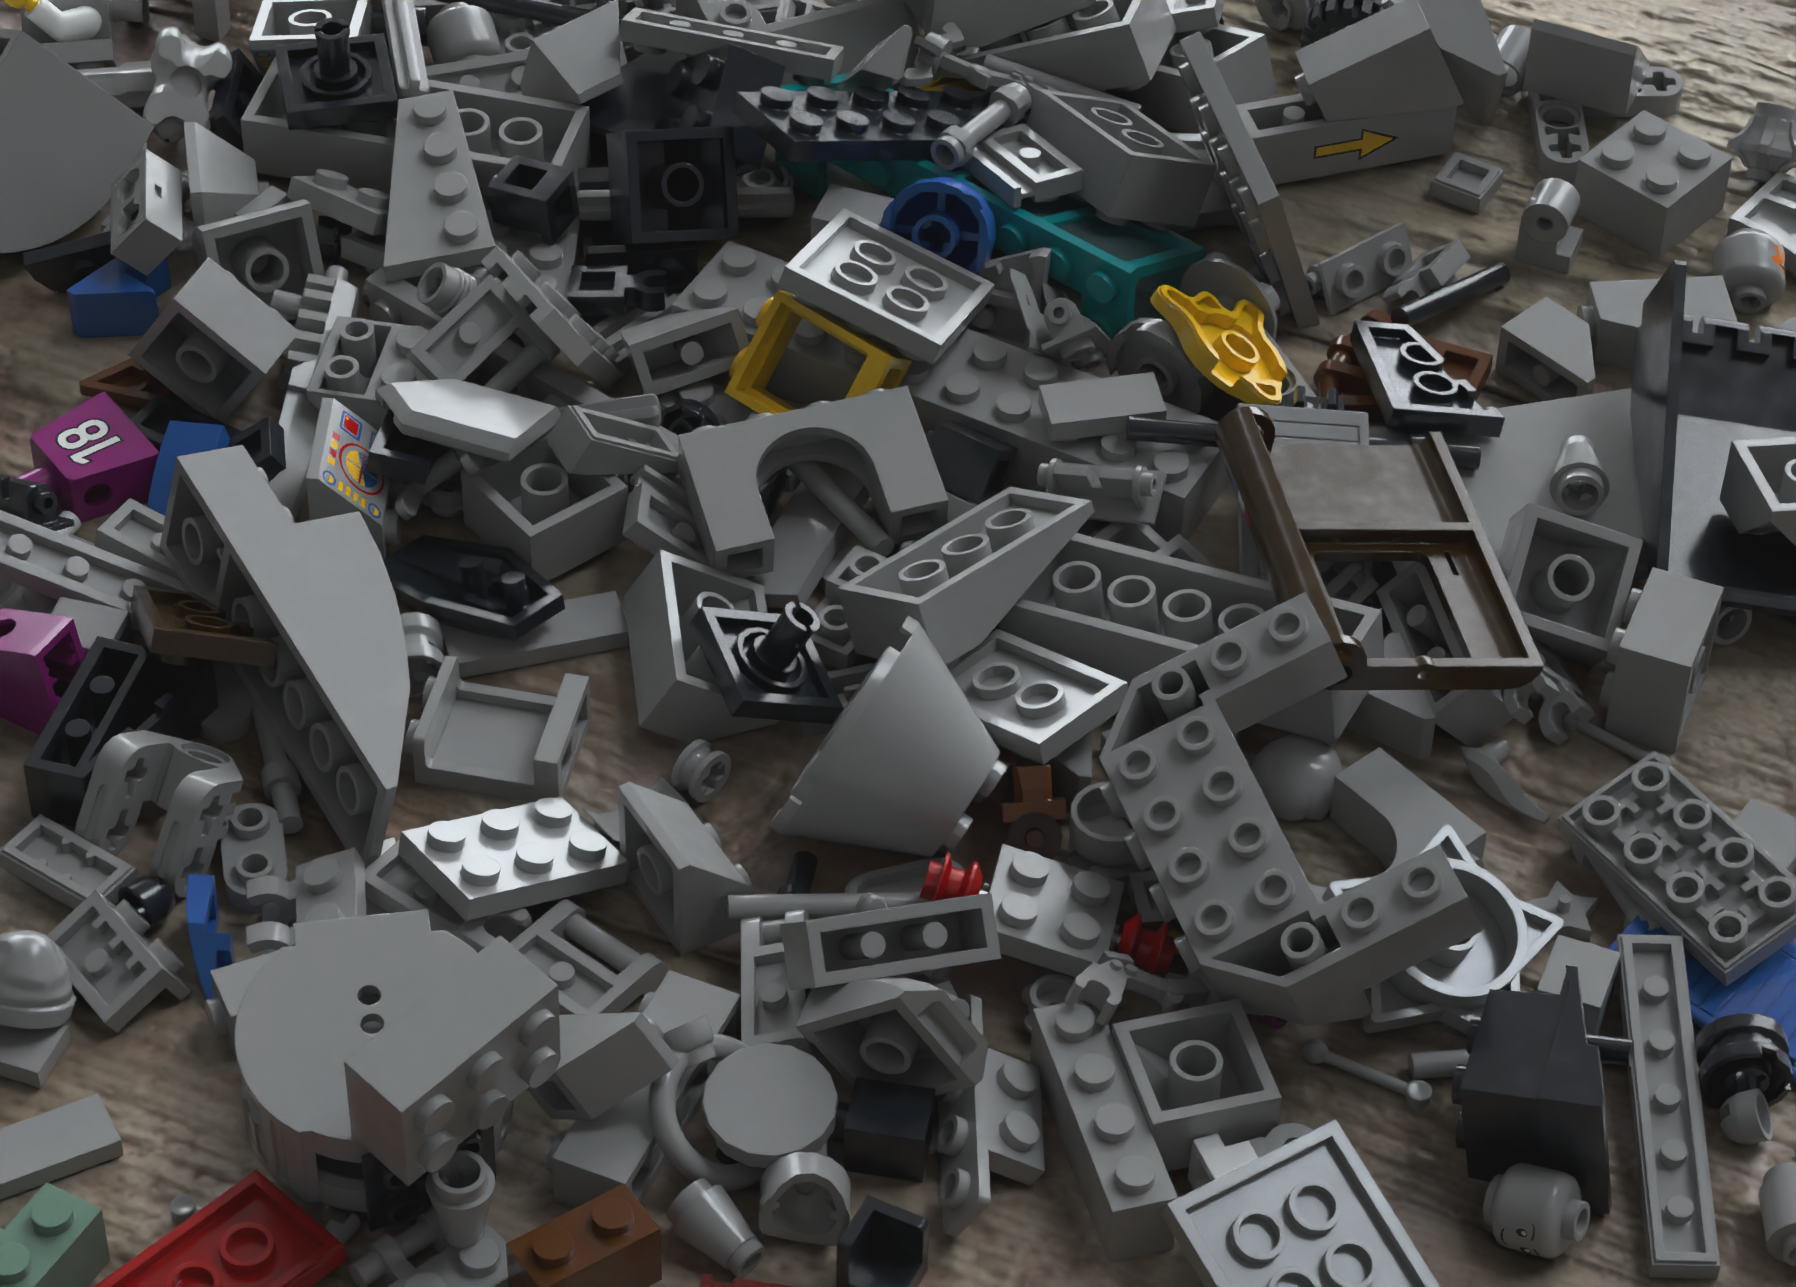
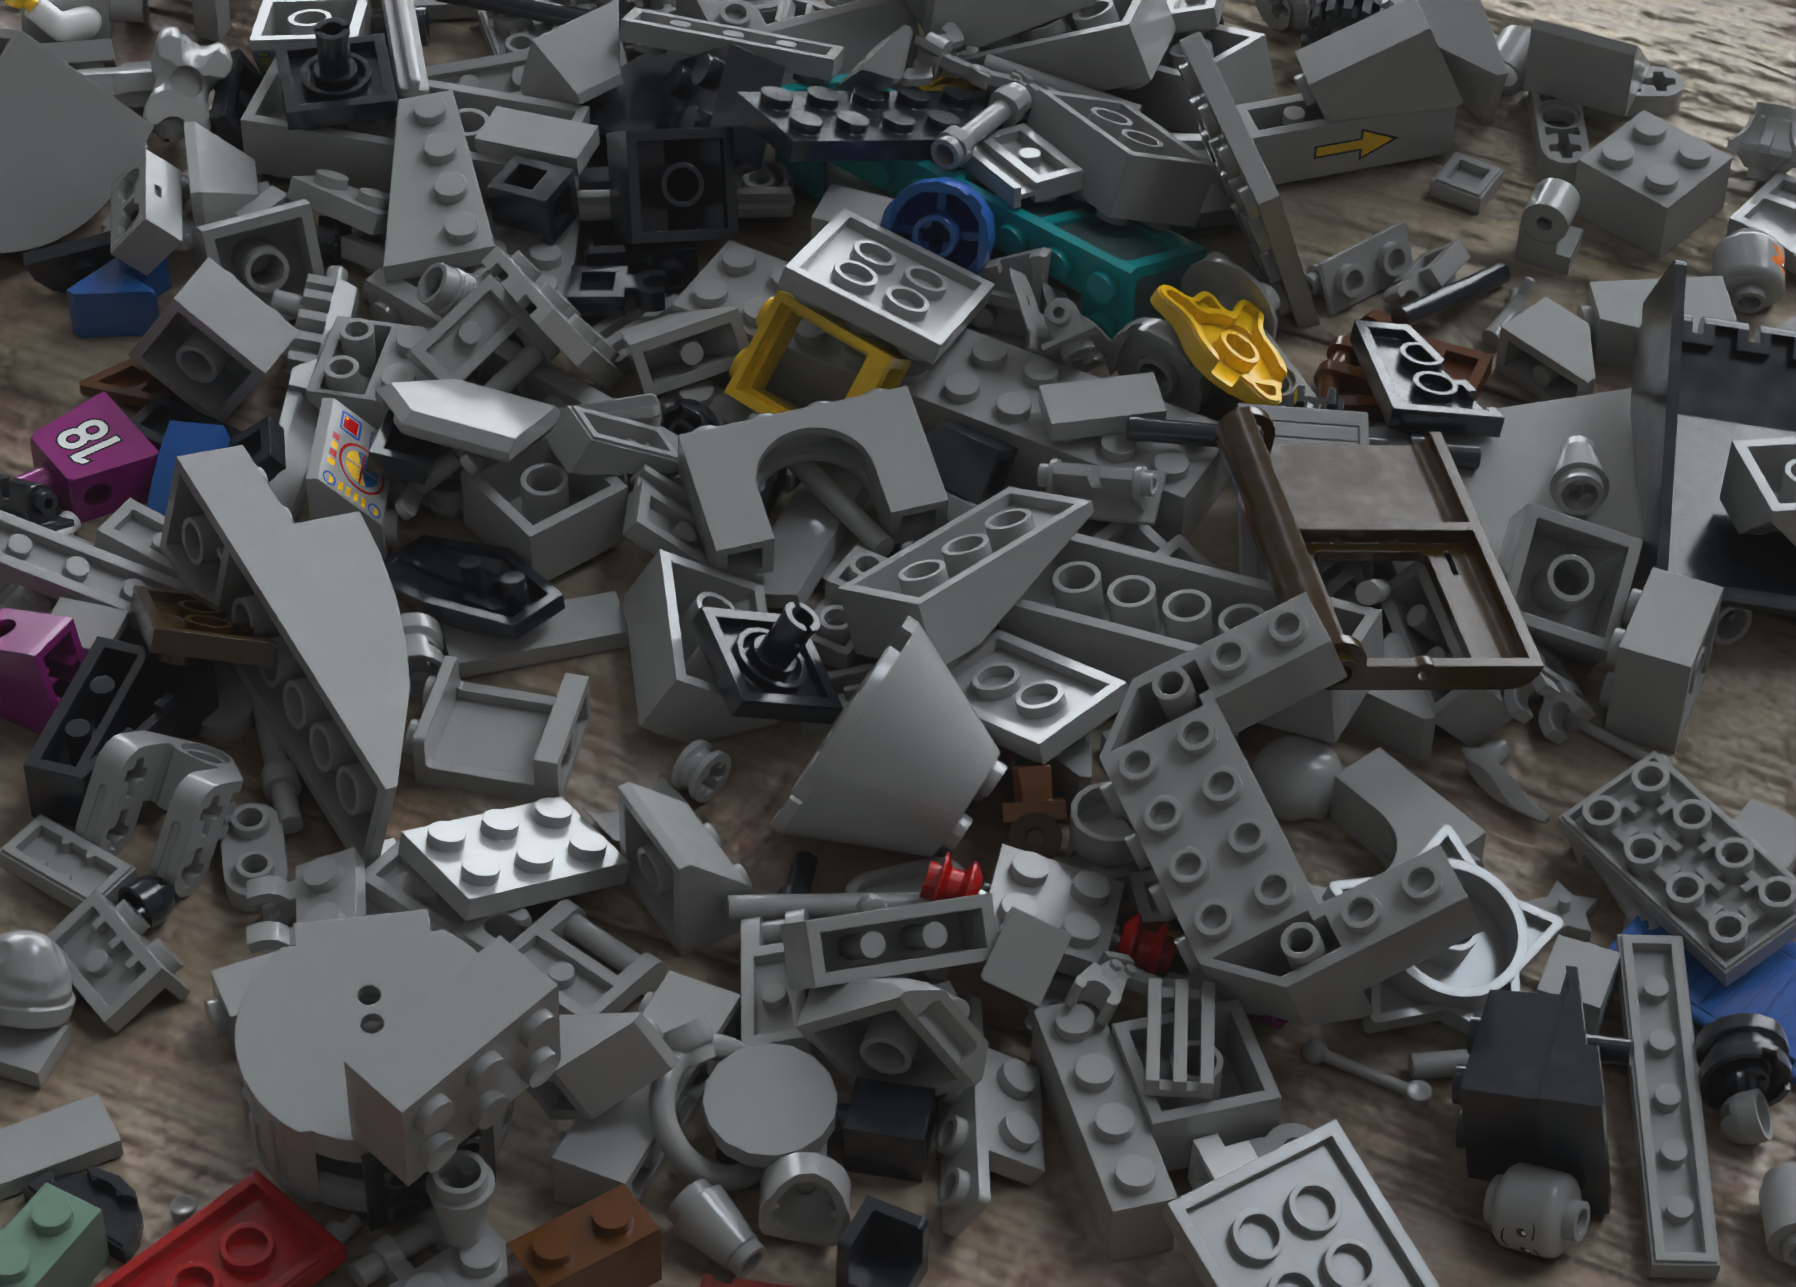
(112, 1195): none -> black tile
(208, 948): blue slope -> none
(462, 34): light grey head -> none
(538, 138): none -> light grey tile
(1025, 956): none -> light grey panel
(1180, 998): none -> light grey tile
(1372, 591): none -> light grey wheel
(1515, 306): none -> light grey bar

